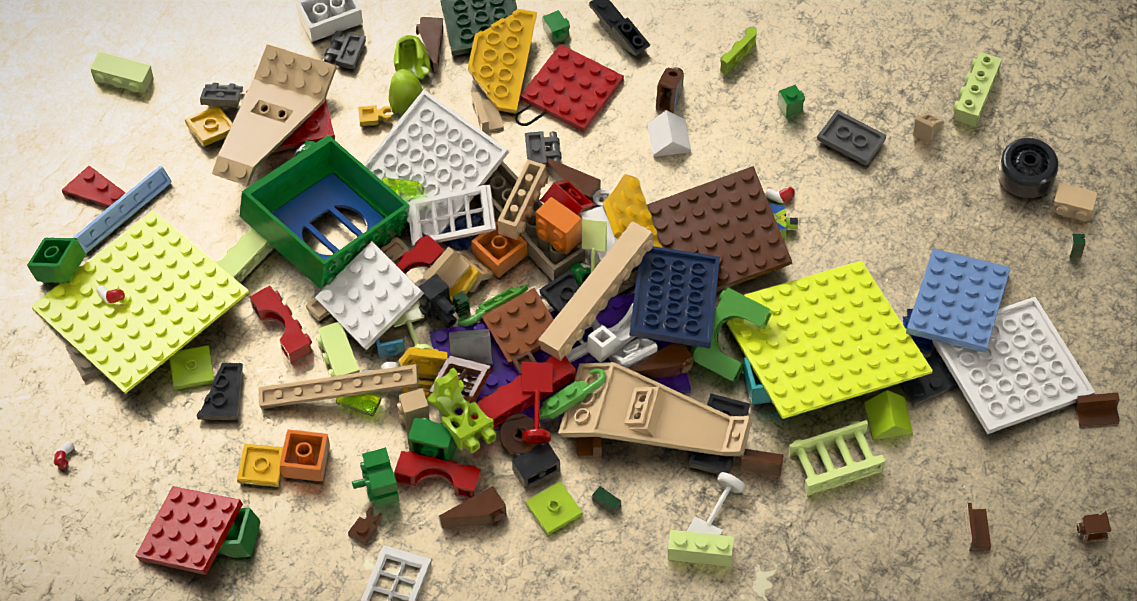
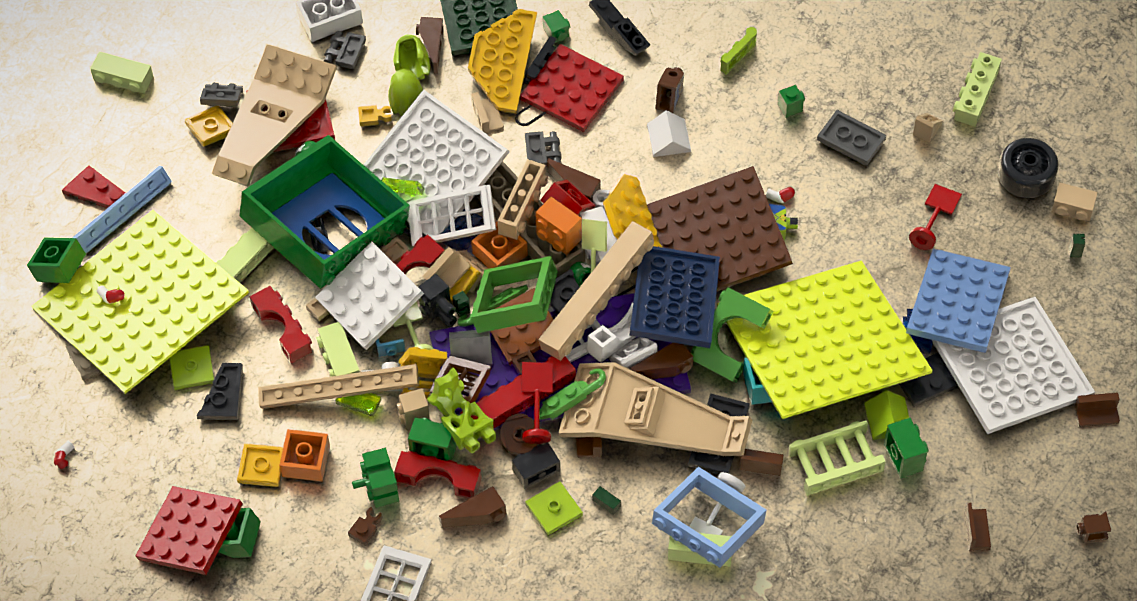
(317, 245): none -> black piece
(534, 311): none -> bright green window
(540, 61): none -> black hinge
(724, 495): none -> light blue window
(906, 447): none -> green brick
(942, 200): none -> red piece

